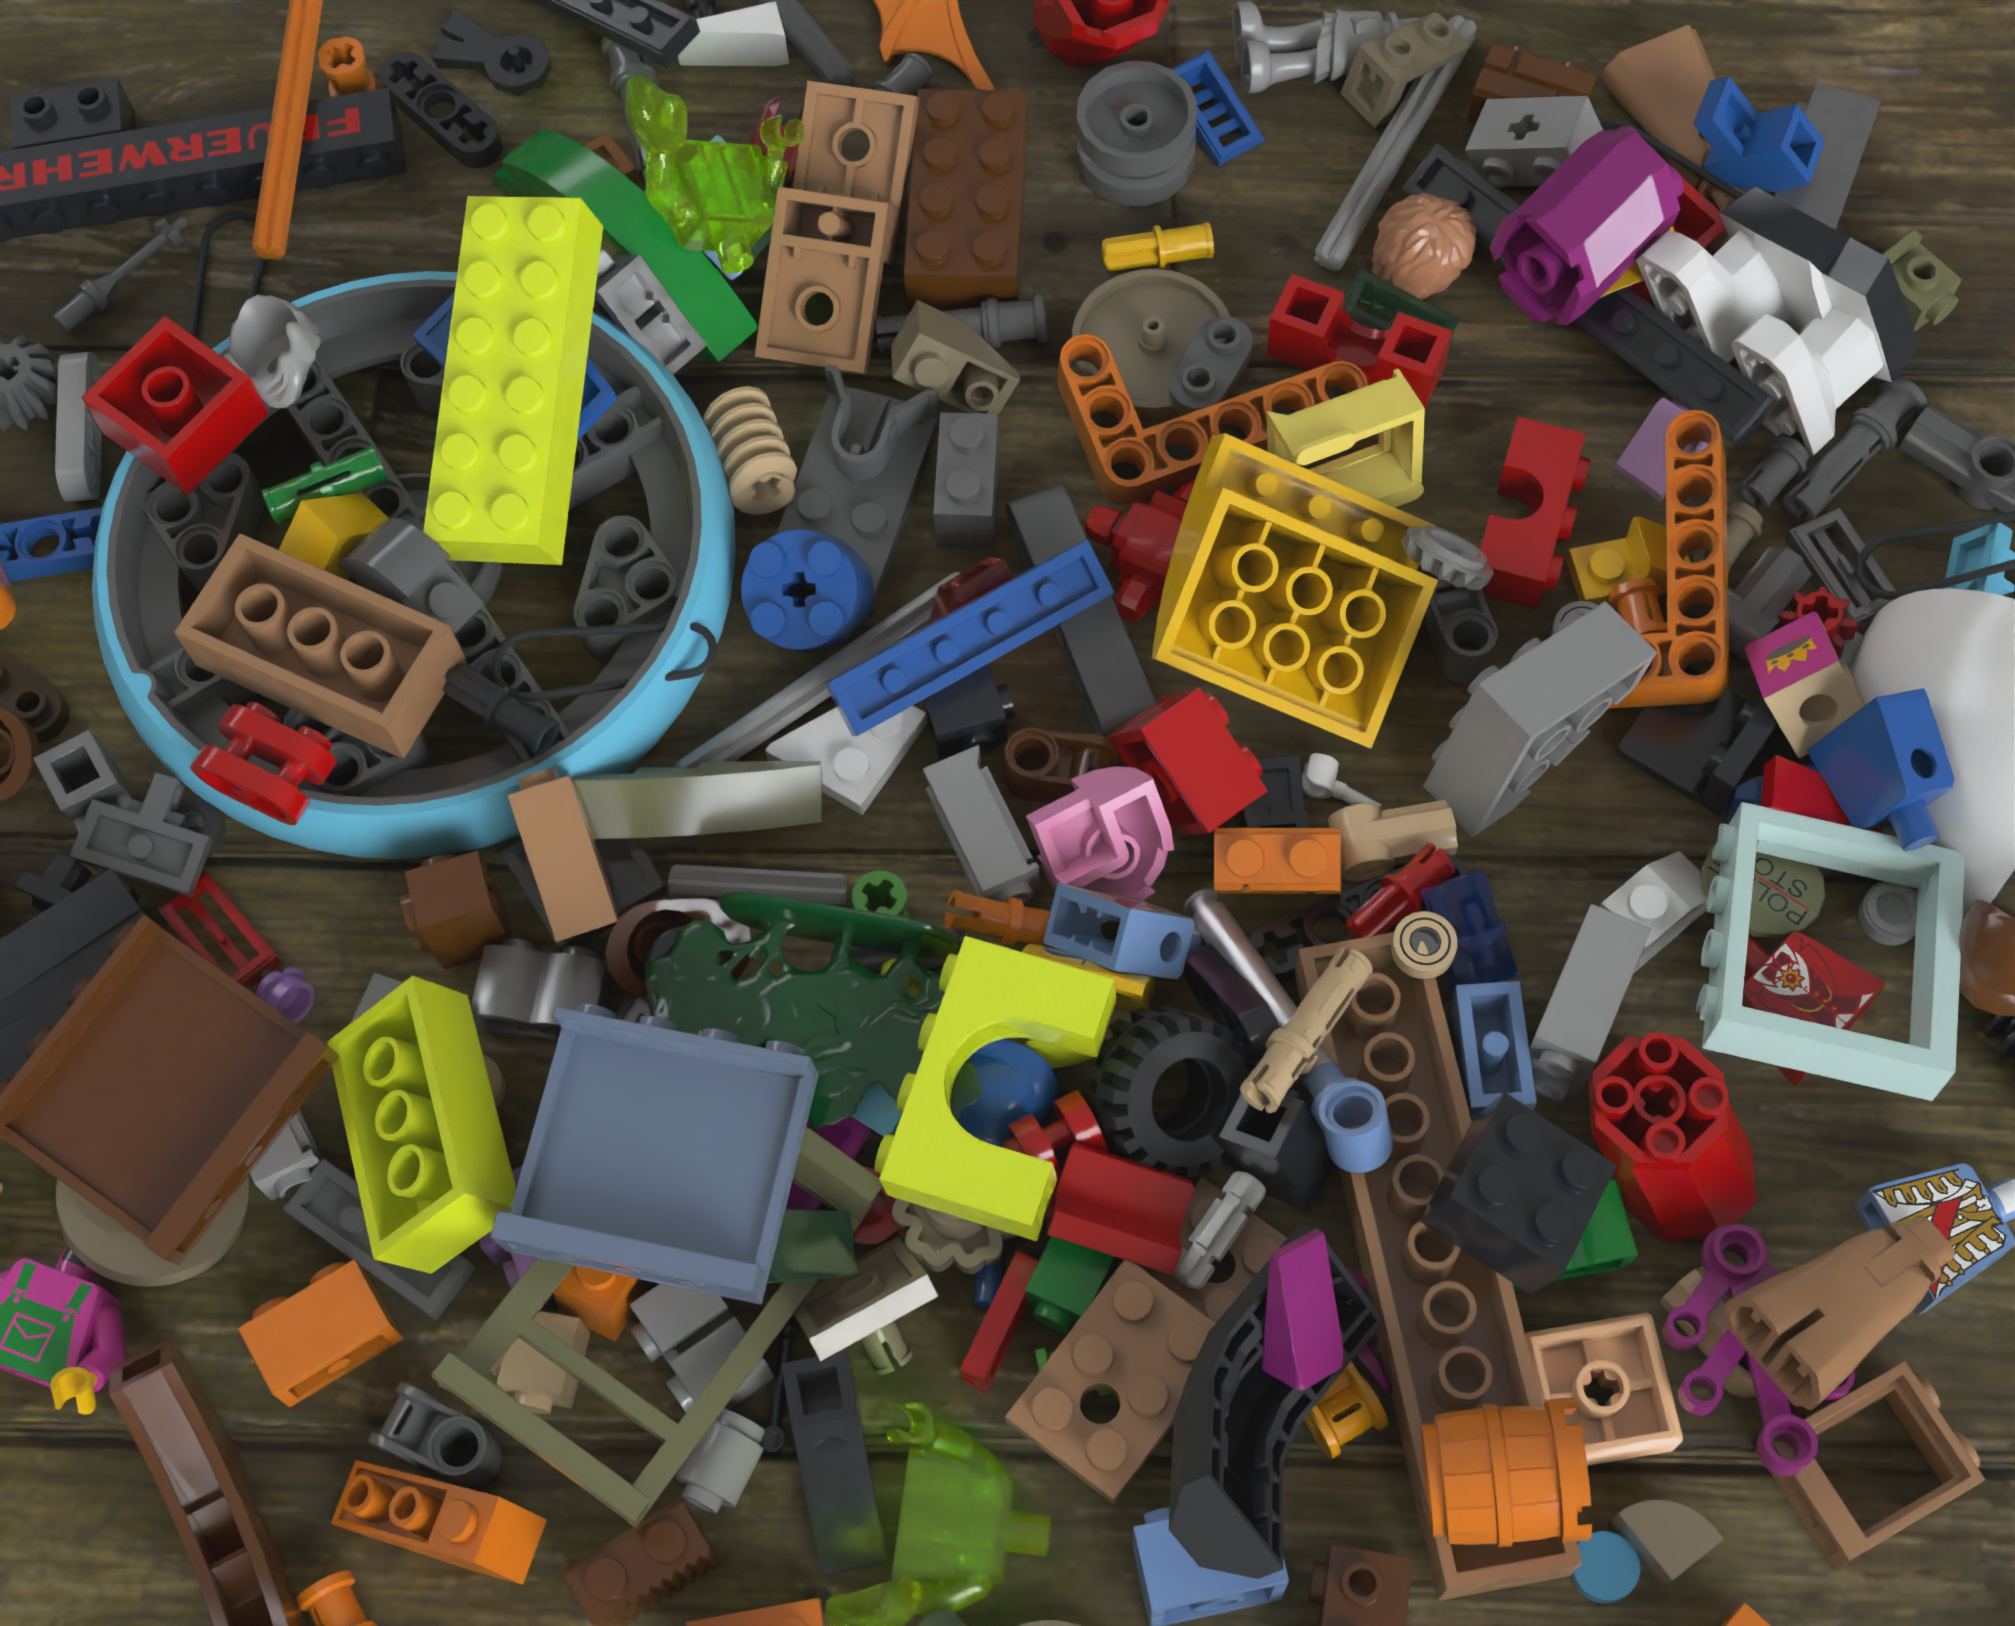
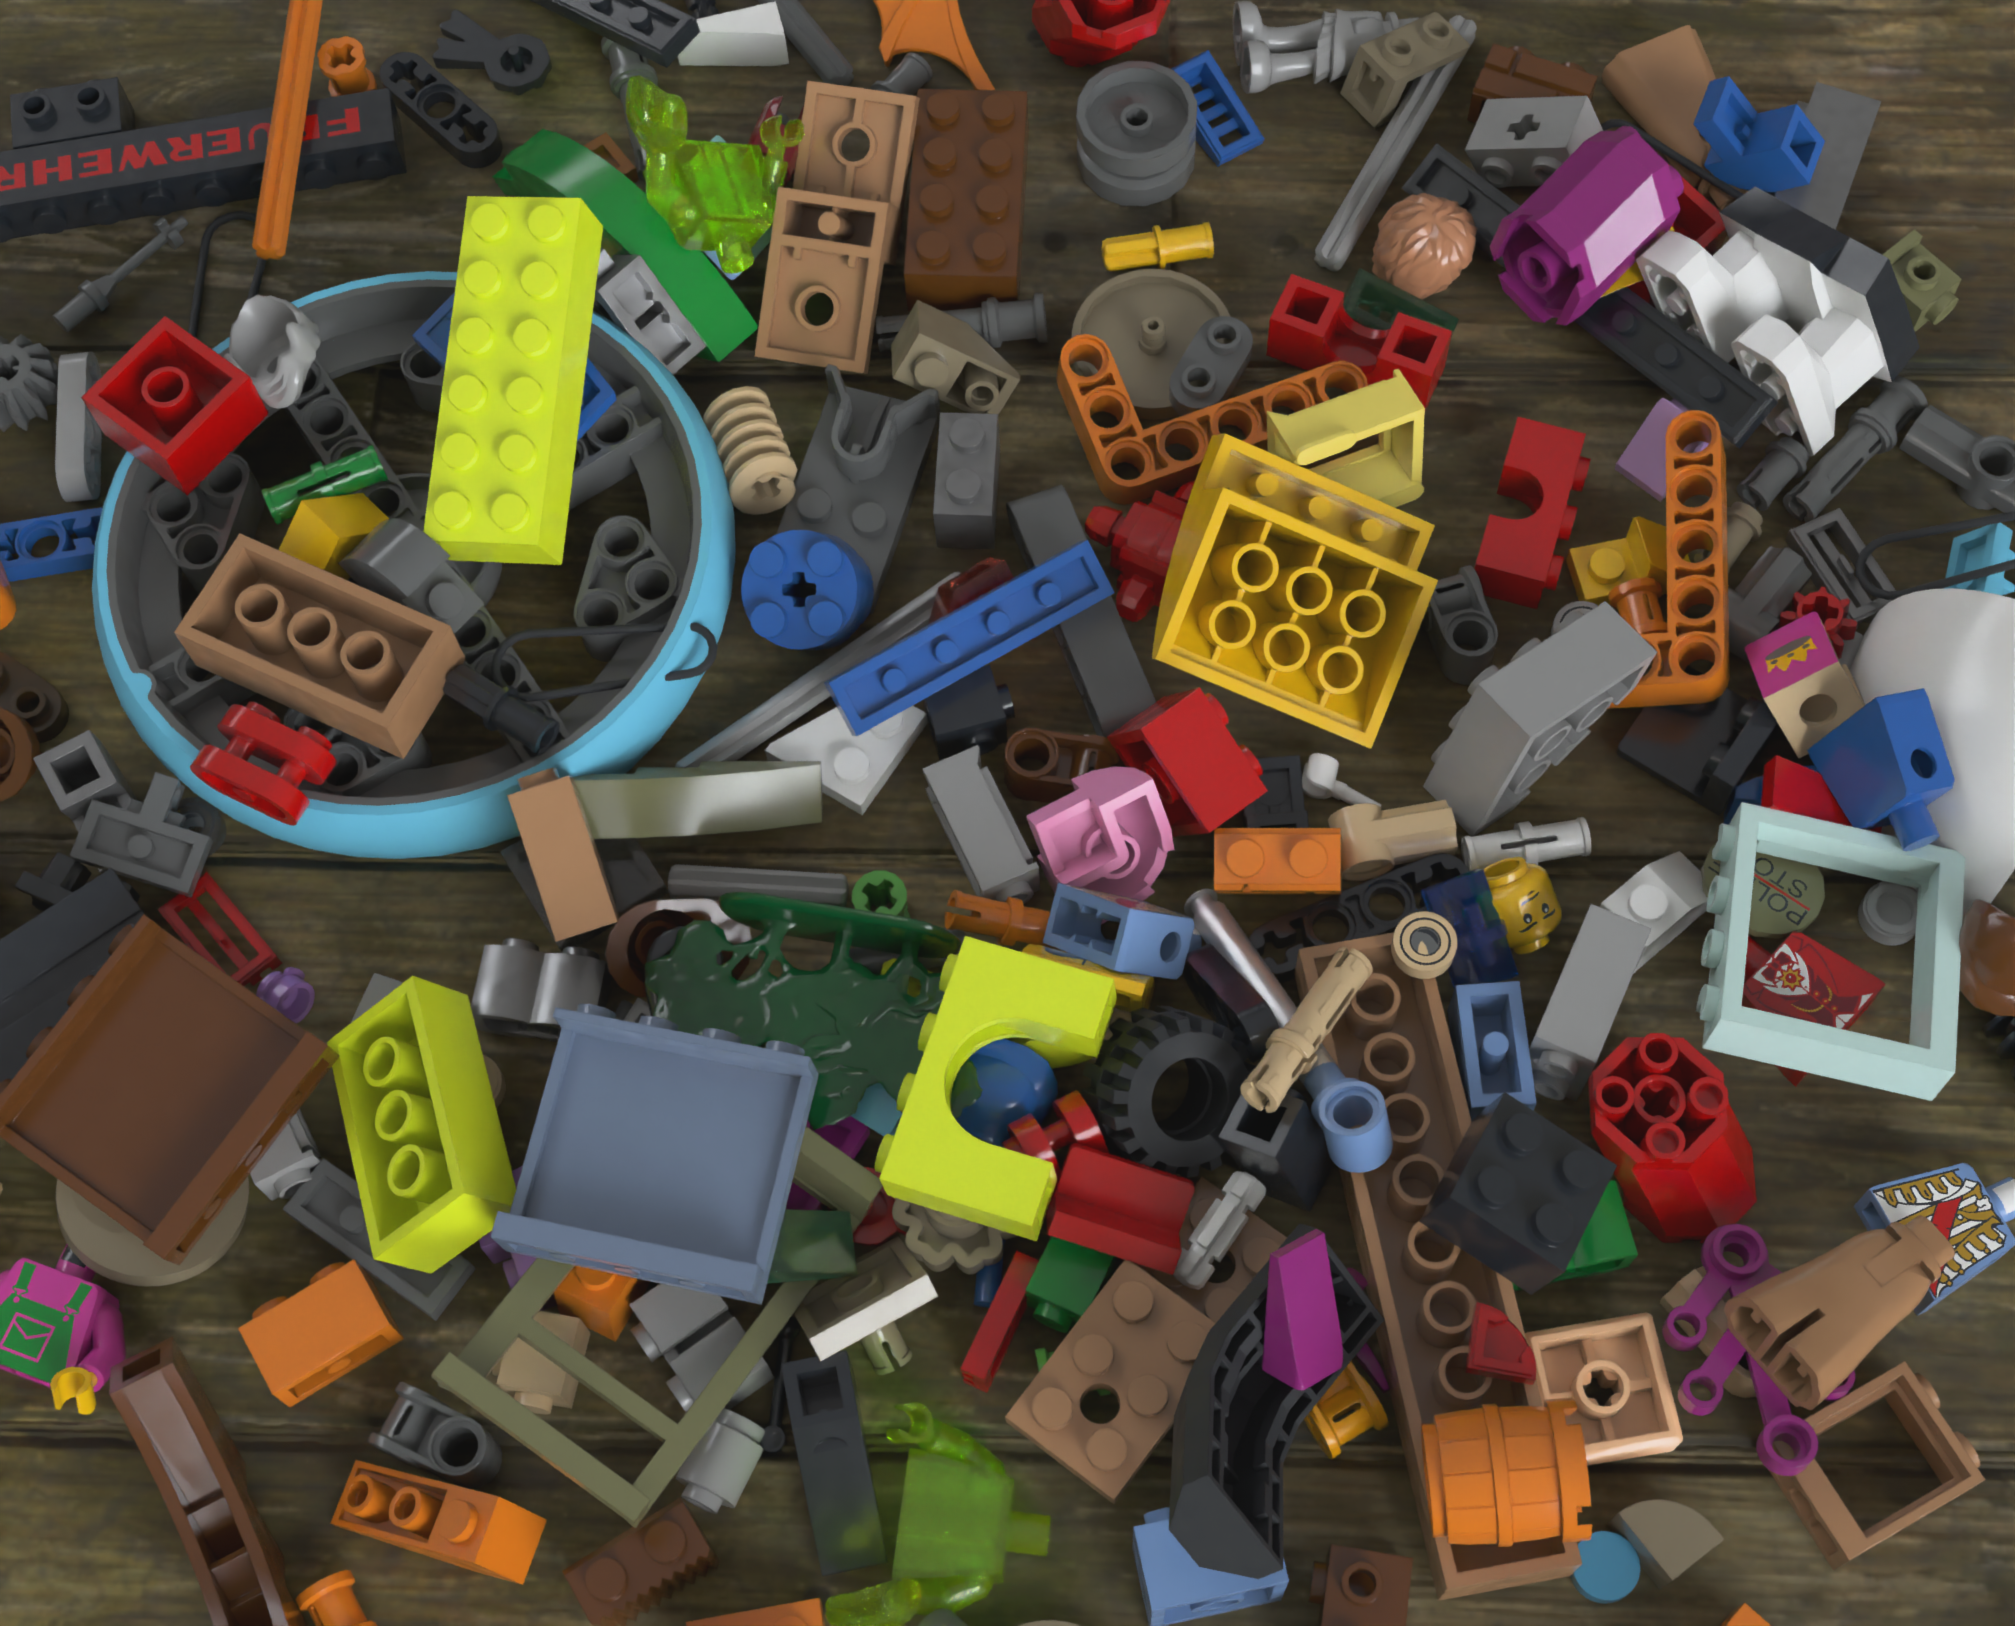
(454, 908): reddish brown brick -> none
(1400, 893): red axle -> none
(1447, 556): light grey gear -> none
(1498, 1348): none -> red tile
(1524, 901): none -> yellow head
(1562, 839): none -> white pin

